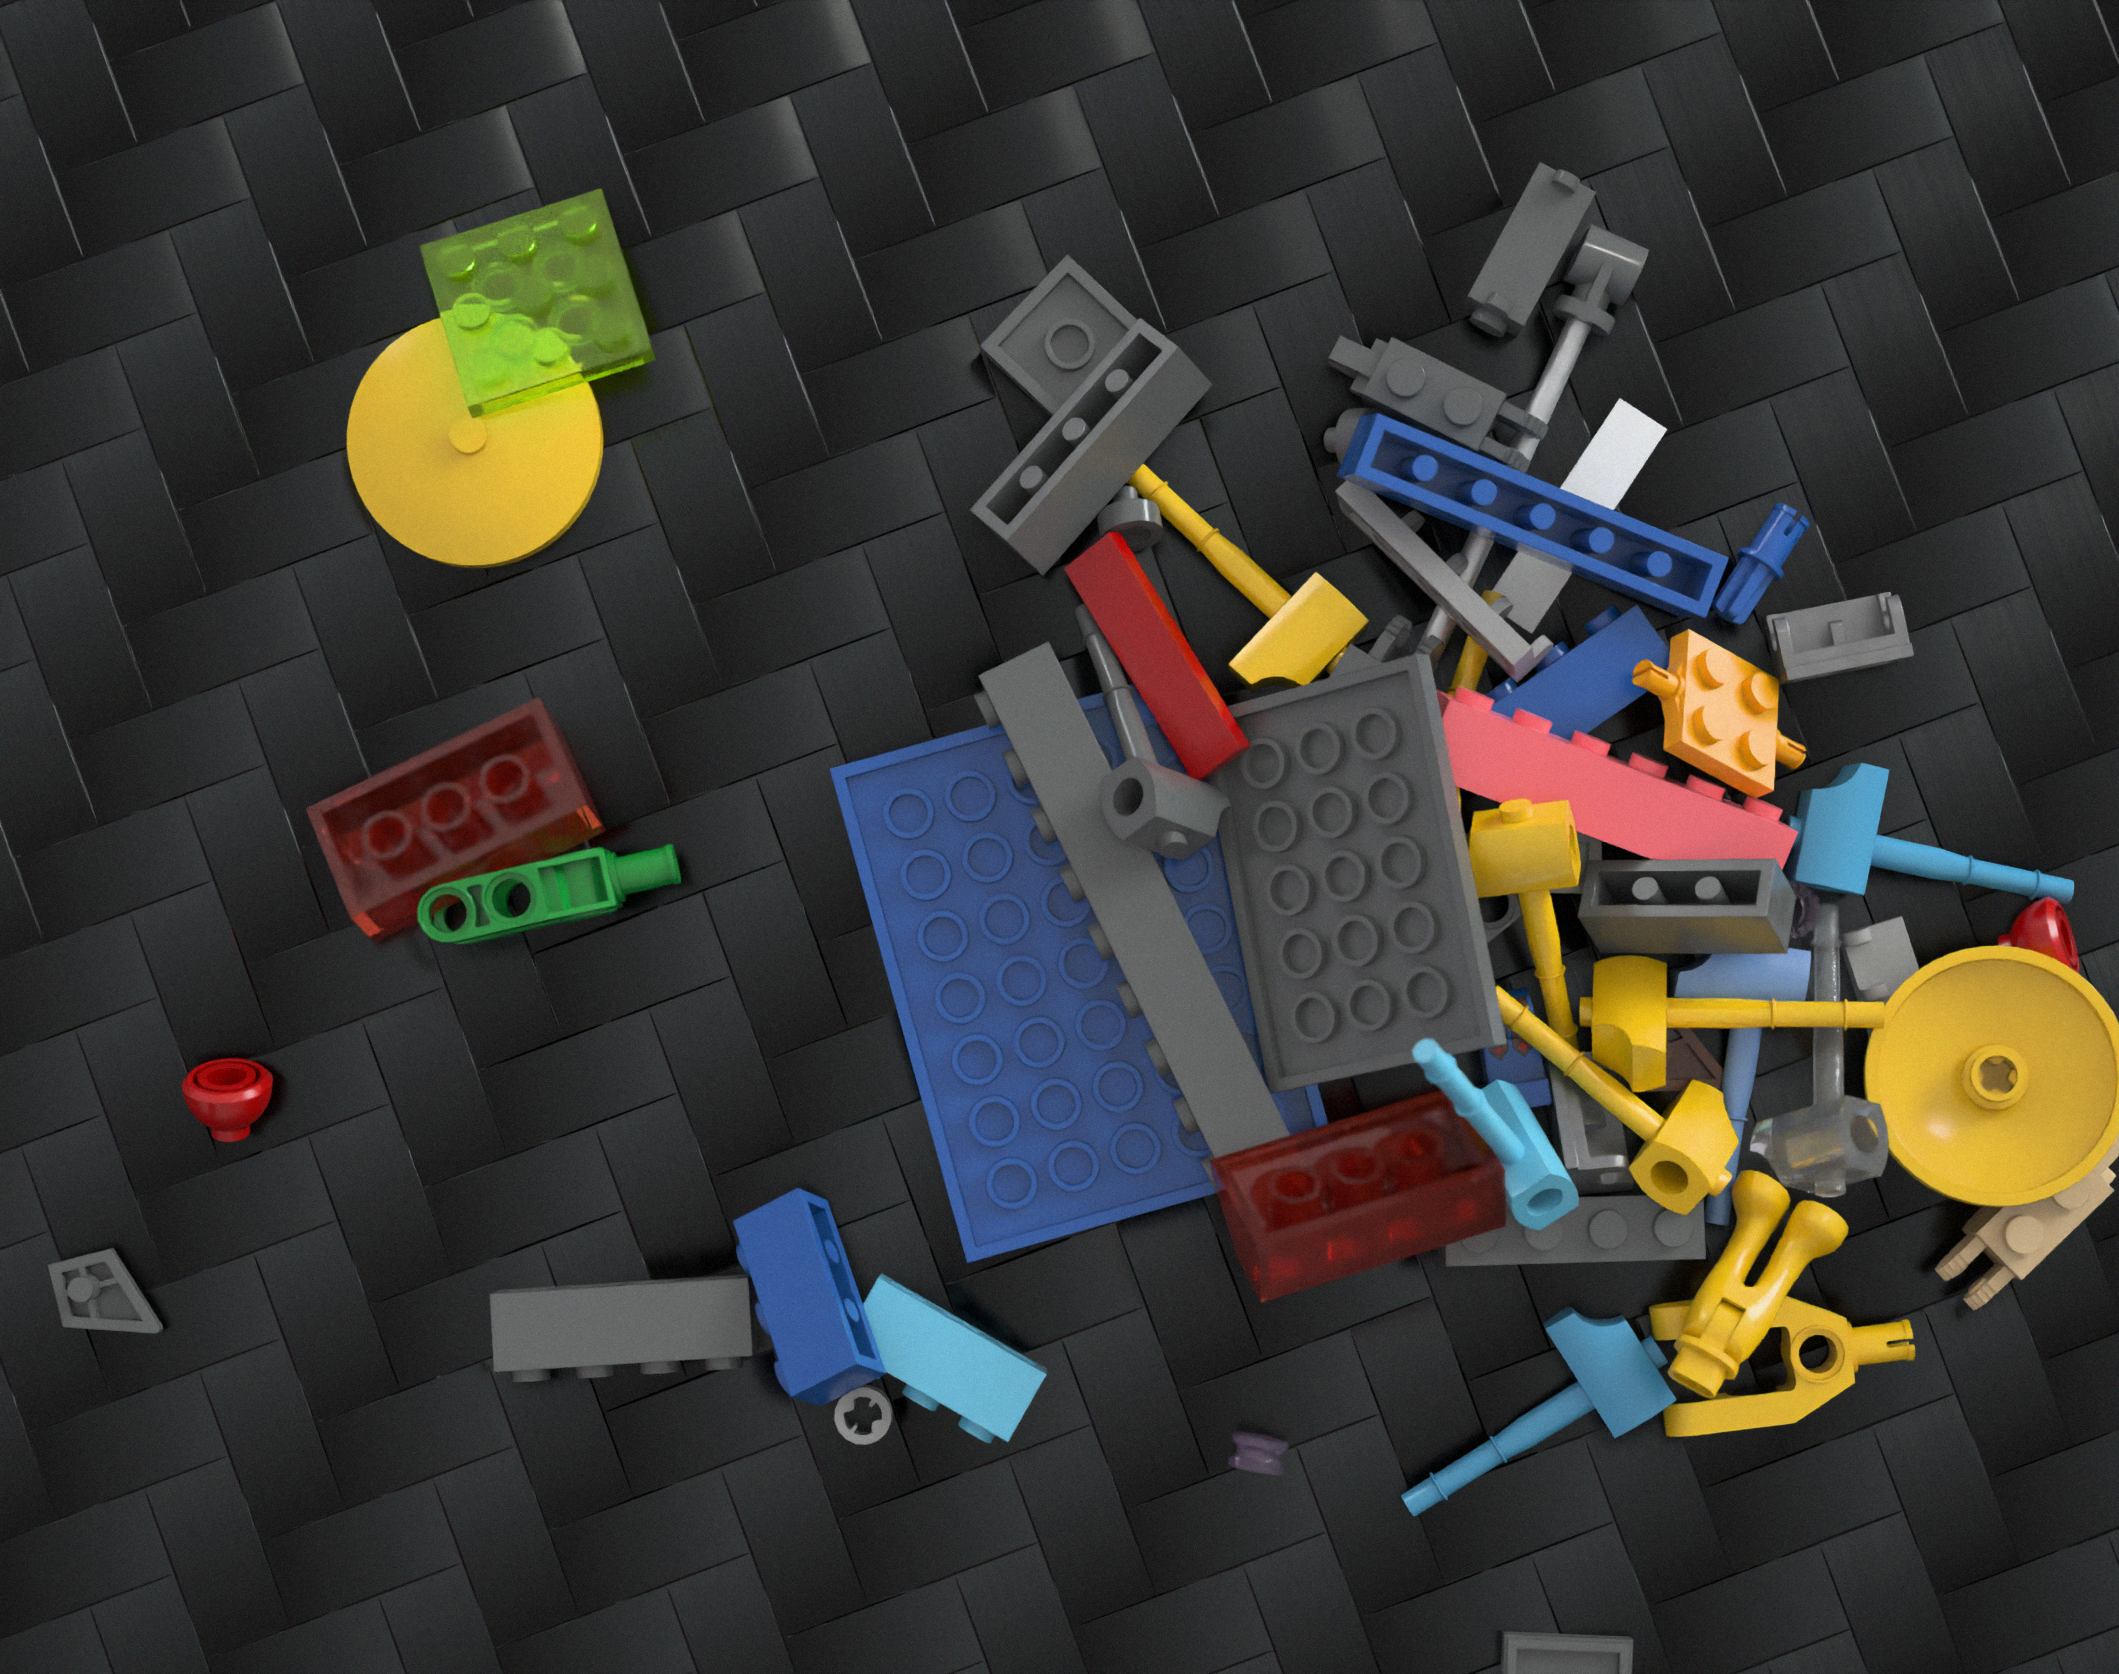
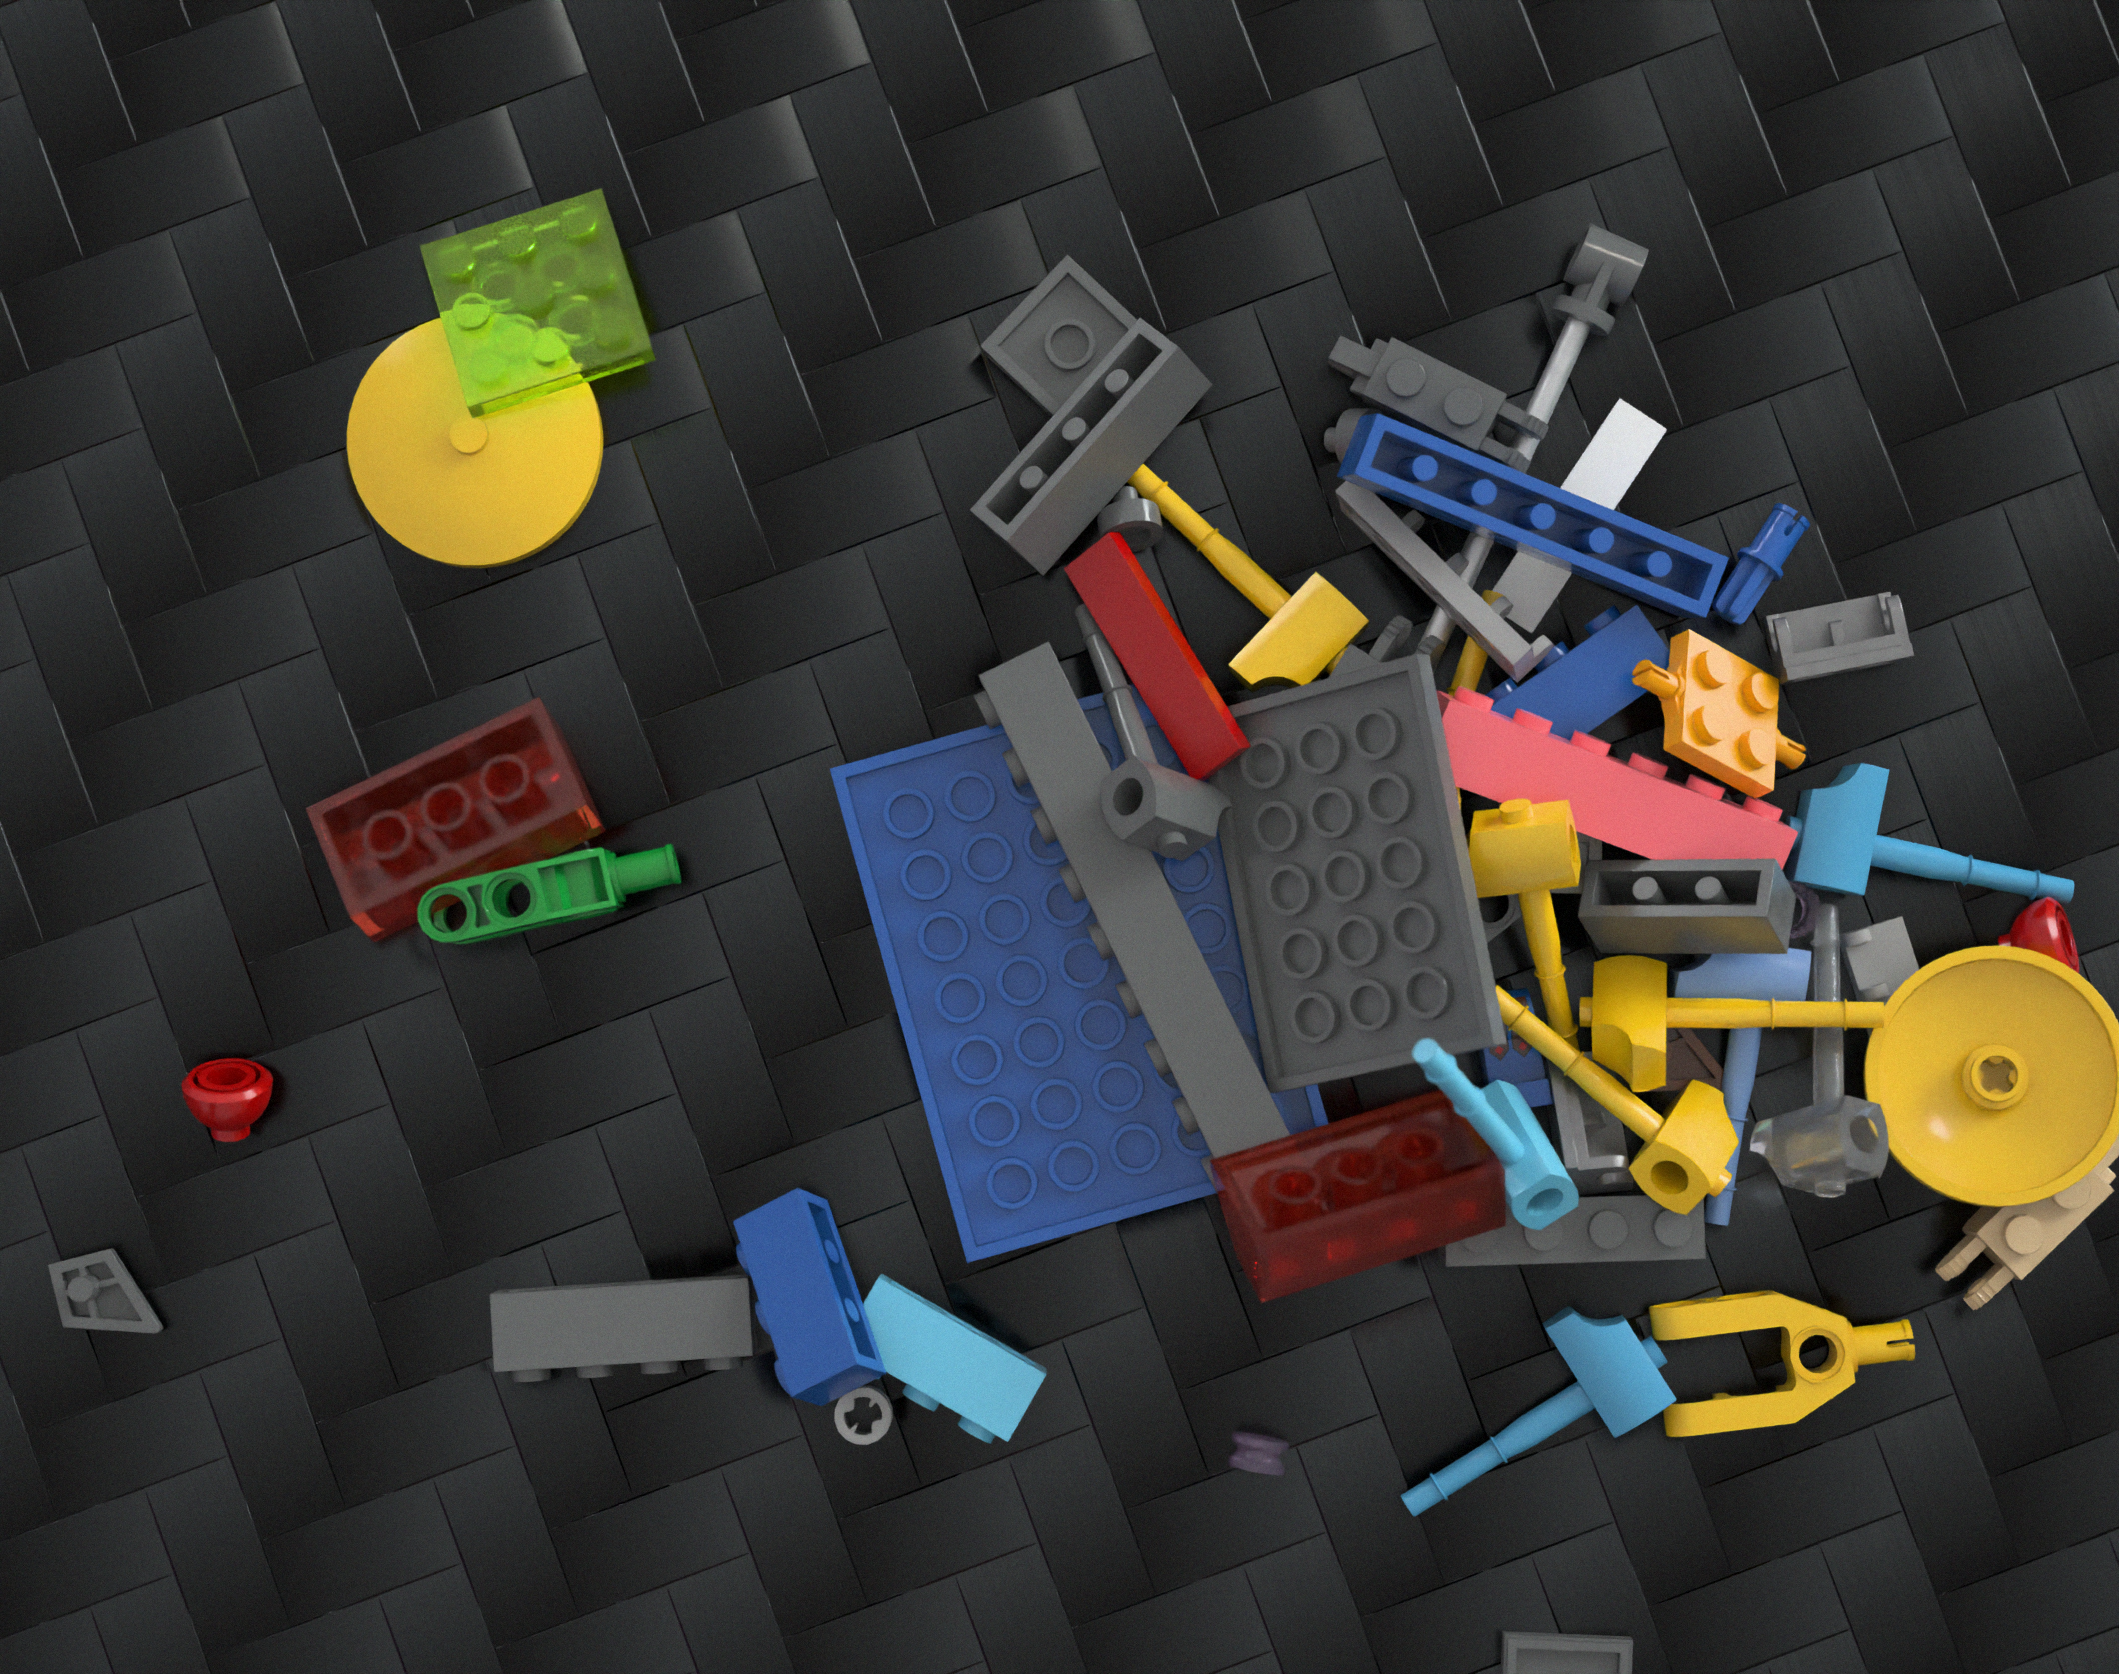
(1527, 251): dark grey brick -> none
(1725, 1314): yellow piece -> none

